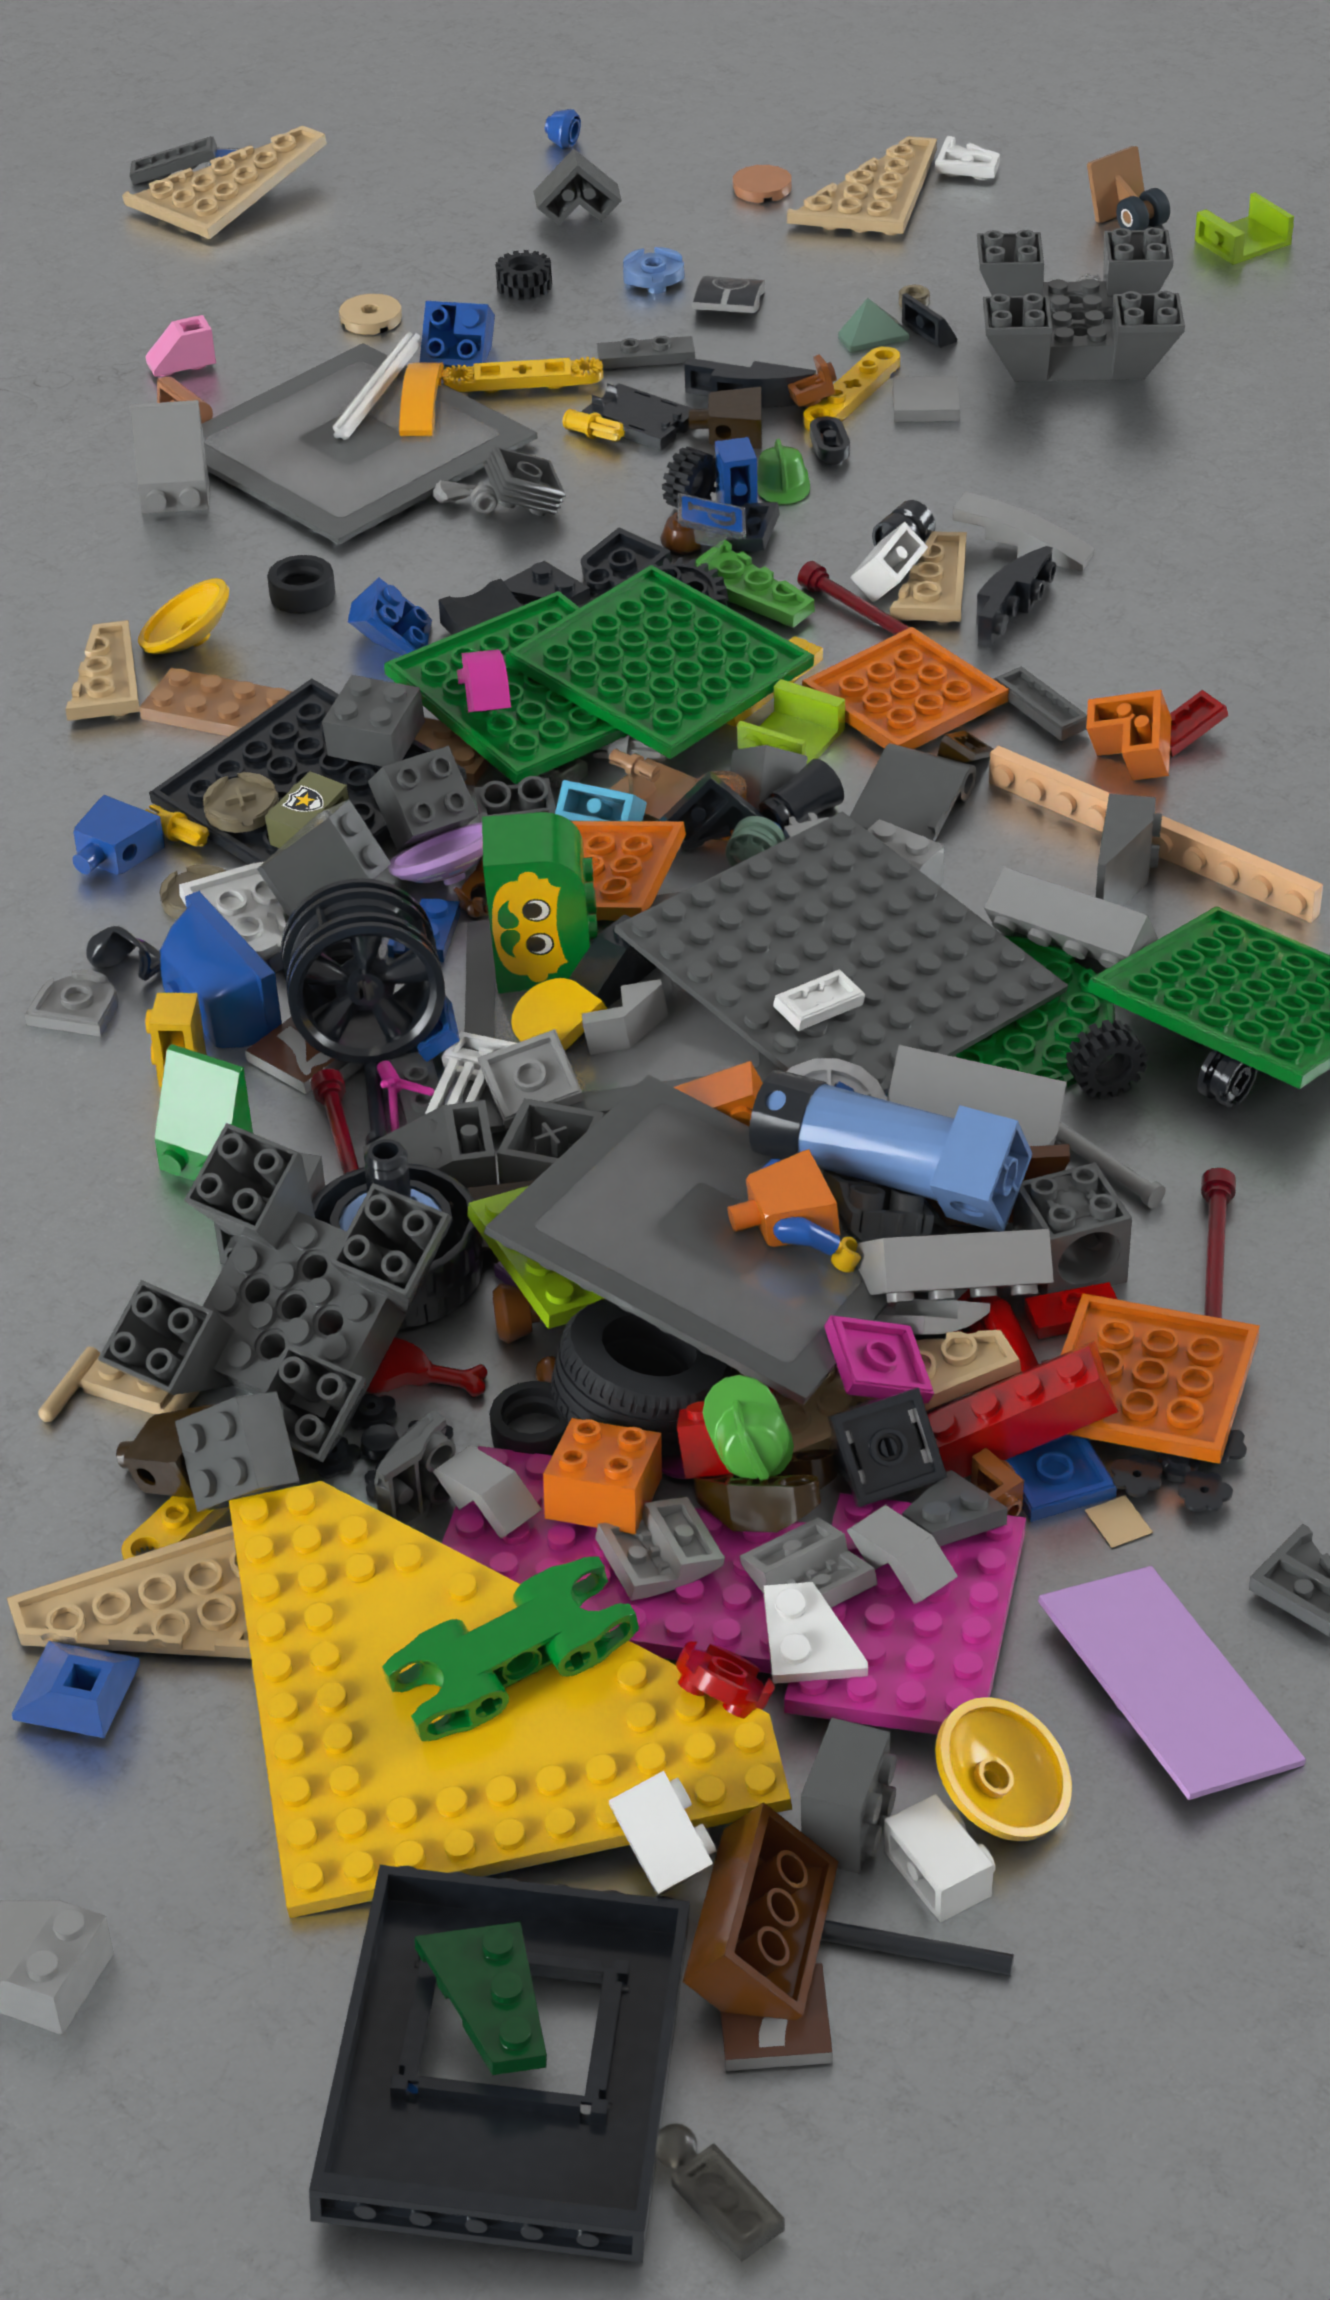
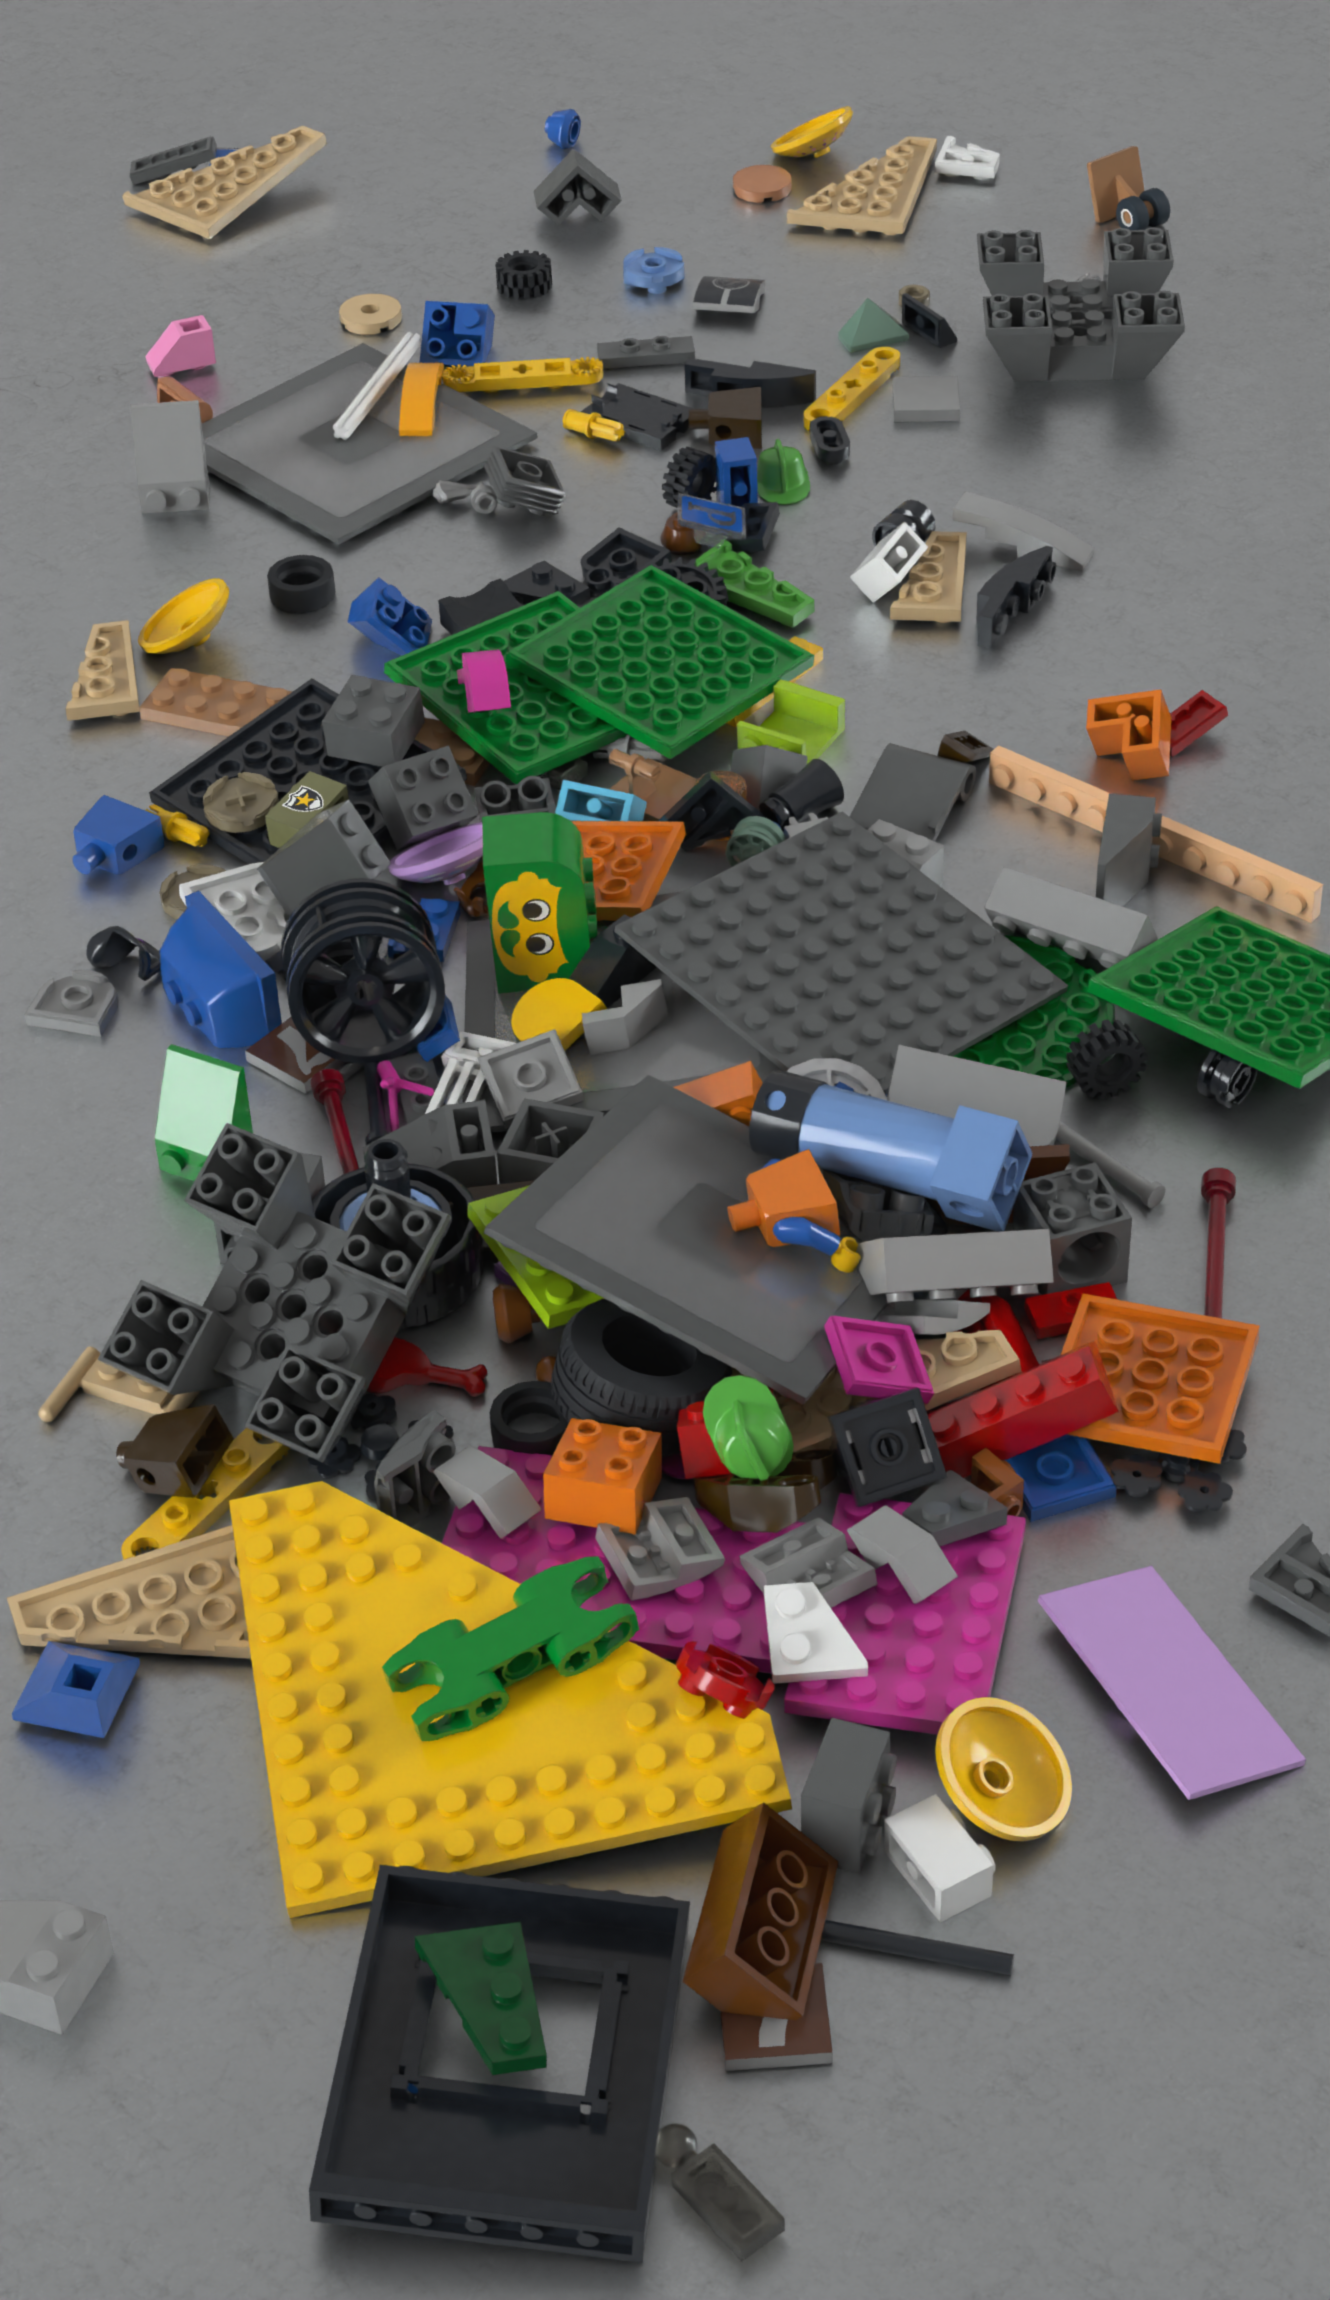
(176, 1022): yellow brick -> none
(236, 1450): dark grey brick -> none
(662, 1832): white brick -> none
(814, 135): none -> yellow dish
(814, 388): dark orange bracket -> none
(815, 578): dark red piece -> none
(819, 1000): white plate -> none
(908, 690): orange plate -> none
(1043, 704): dark grey plate -> none
(1118, 1521): tan sticker -> none
(1257, 234): lime panel -> none

